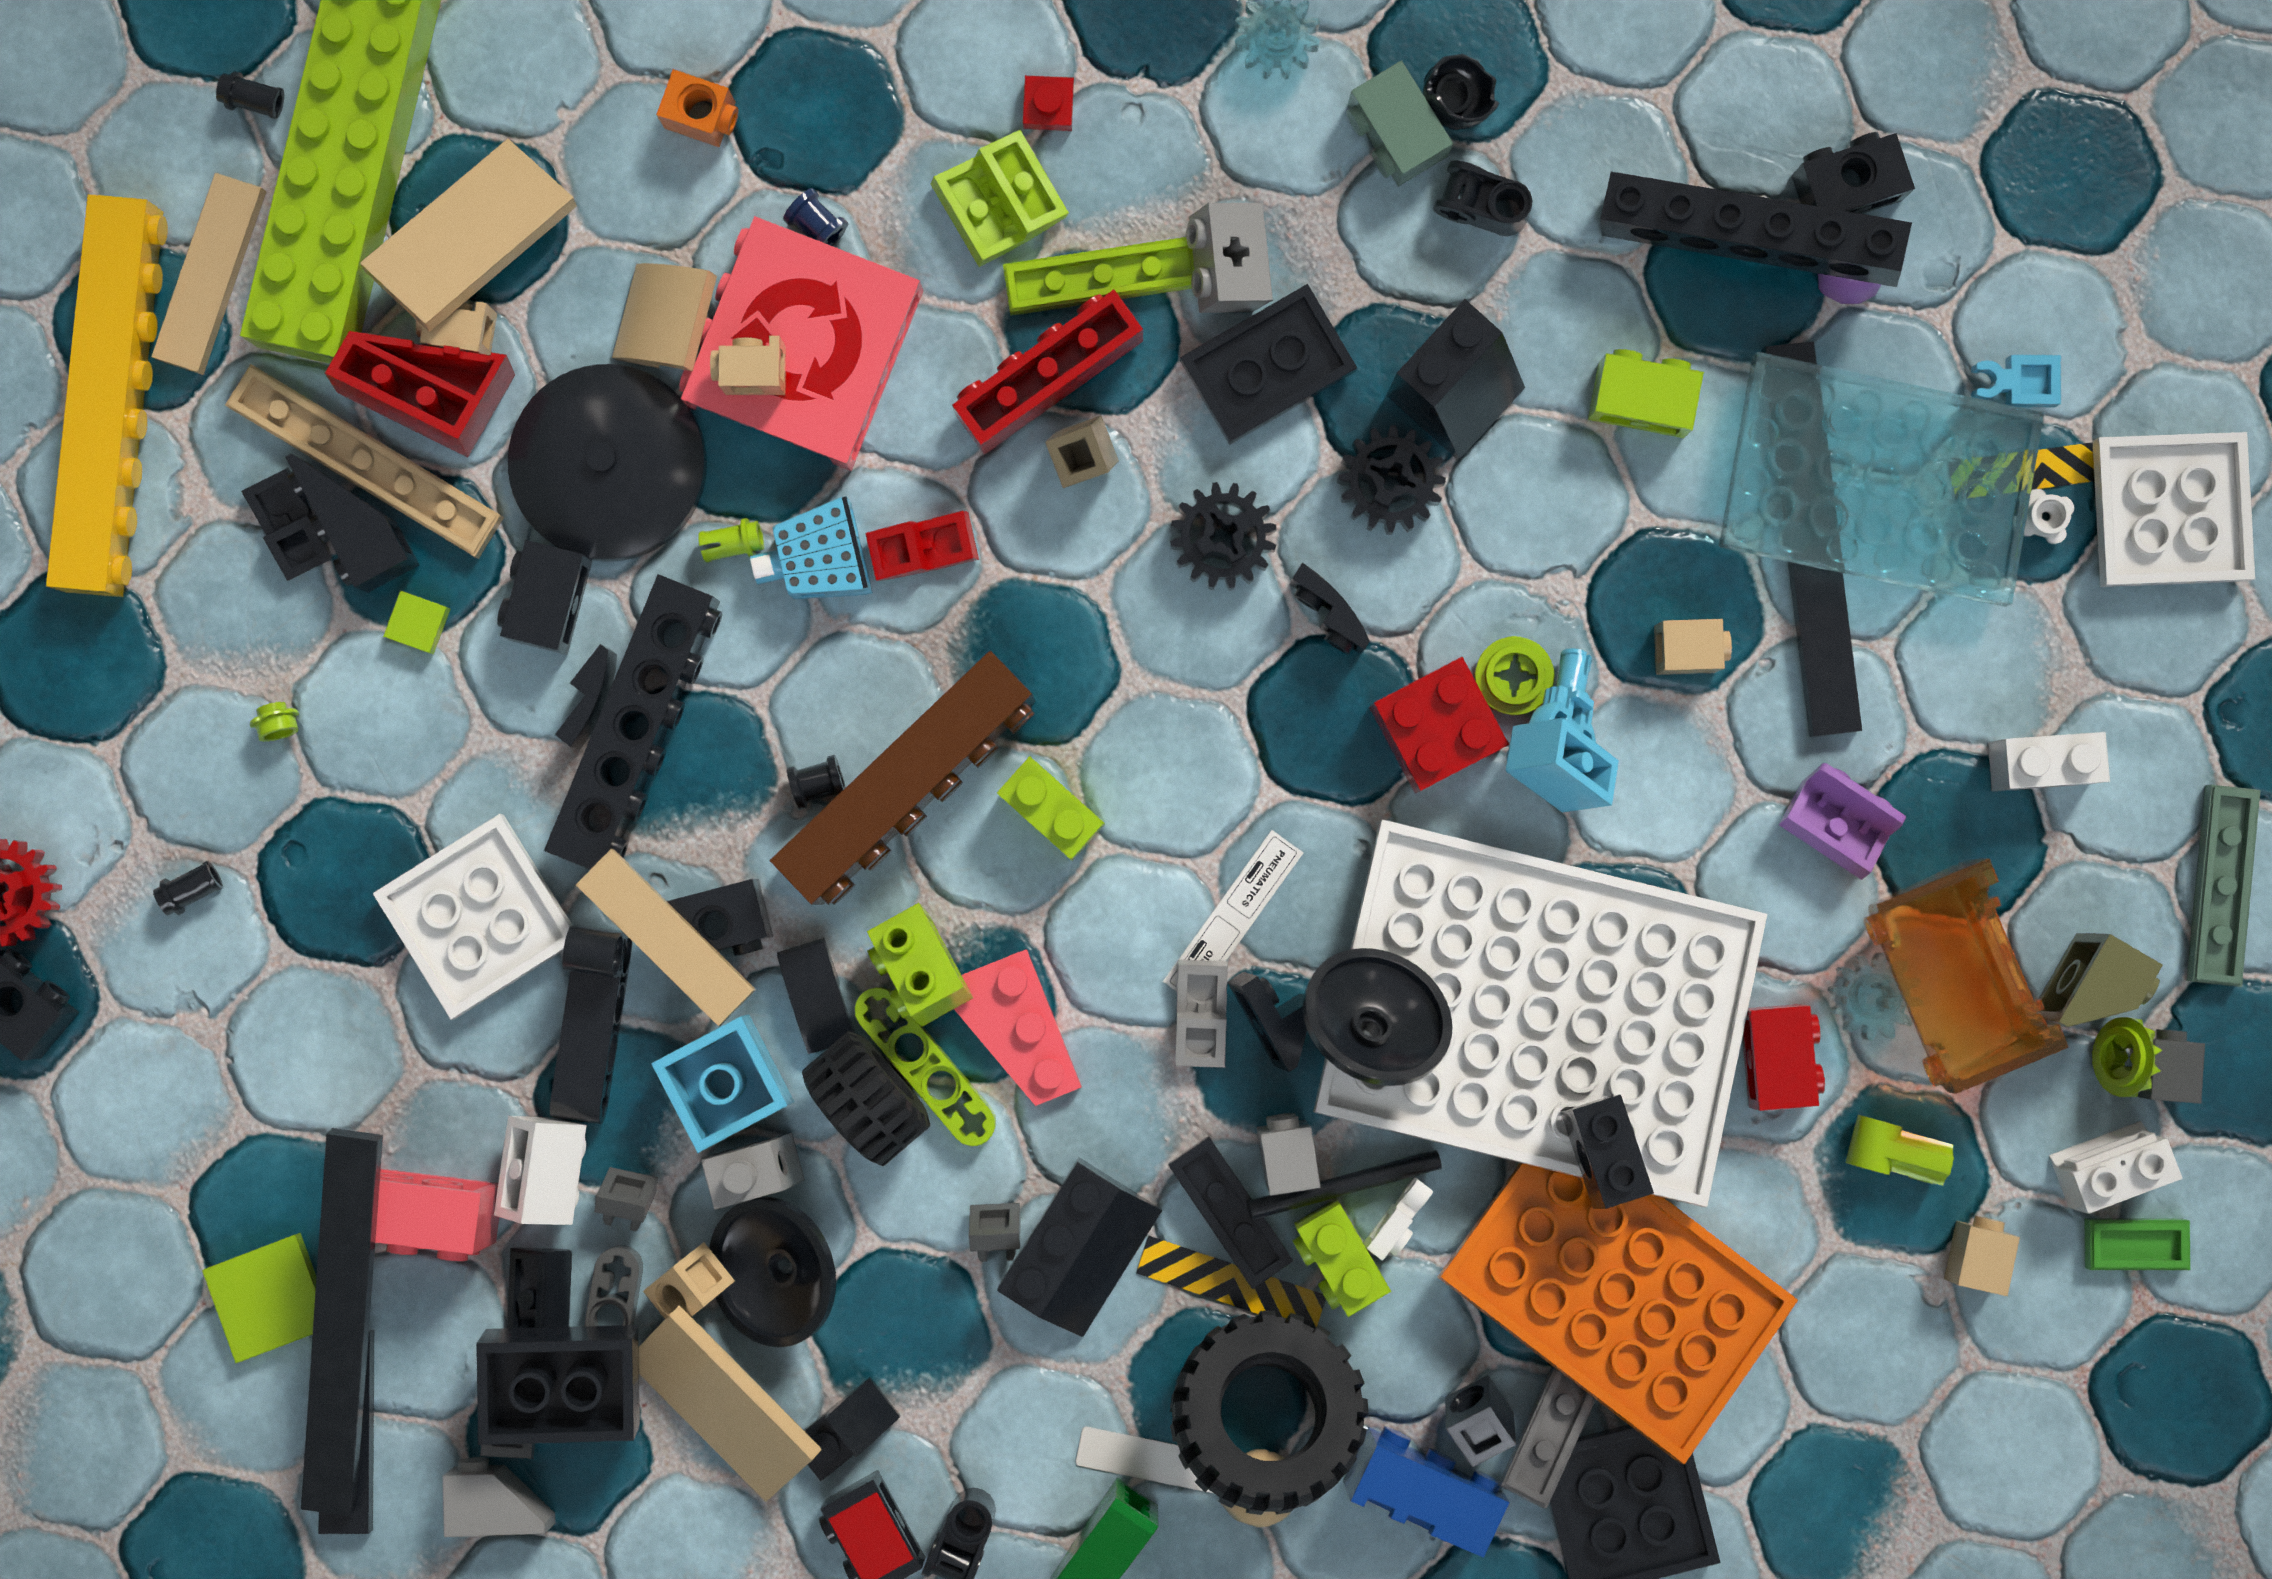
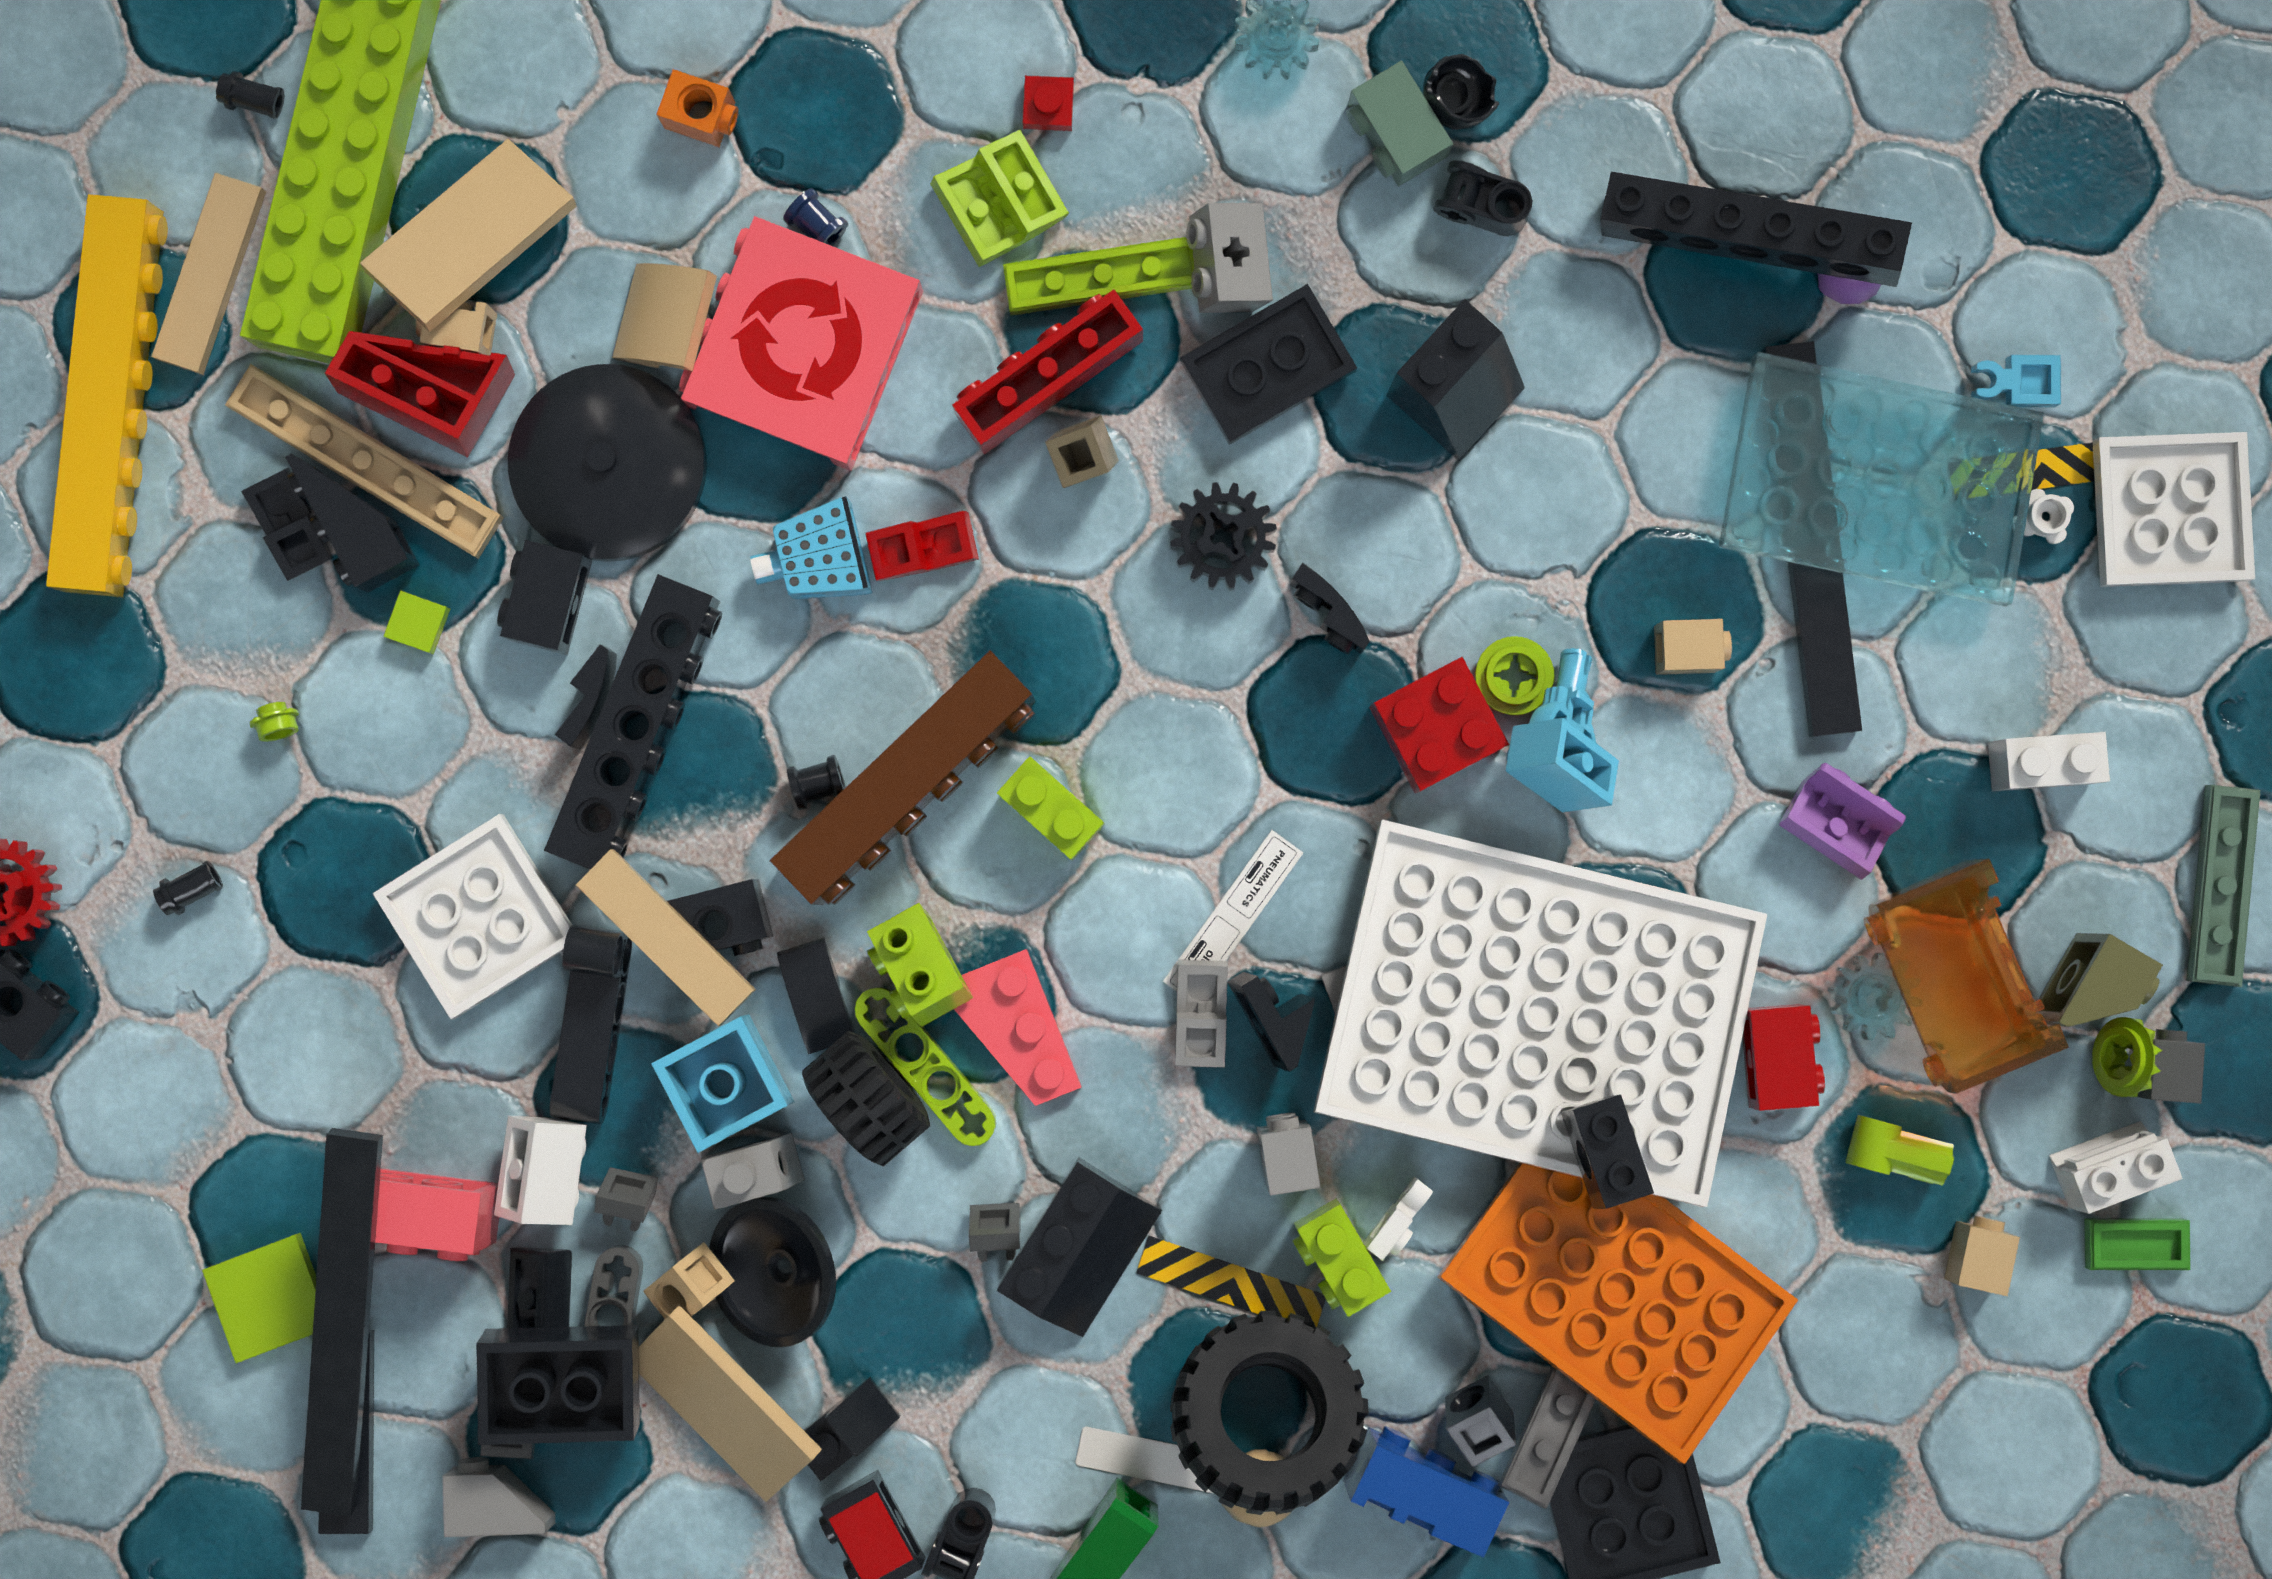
(733, 540): lime pin -> none
(750, 367): tan brick -> none
(1224, 1207): black plate -> none
(1346, 1184): black bar -> none
(1390, 1001): black dish -> none
(1412, 487): black gear -> none
(1646, 393): lime brick -> none
(1876, 161): black brick -> none

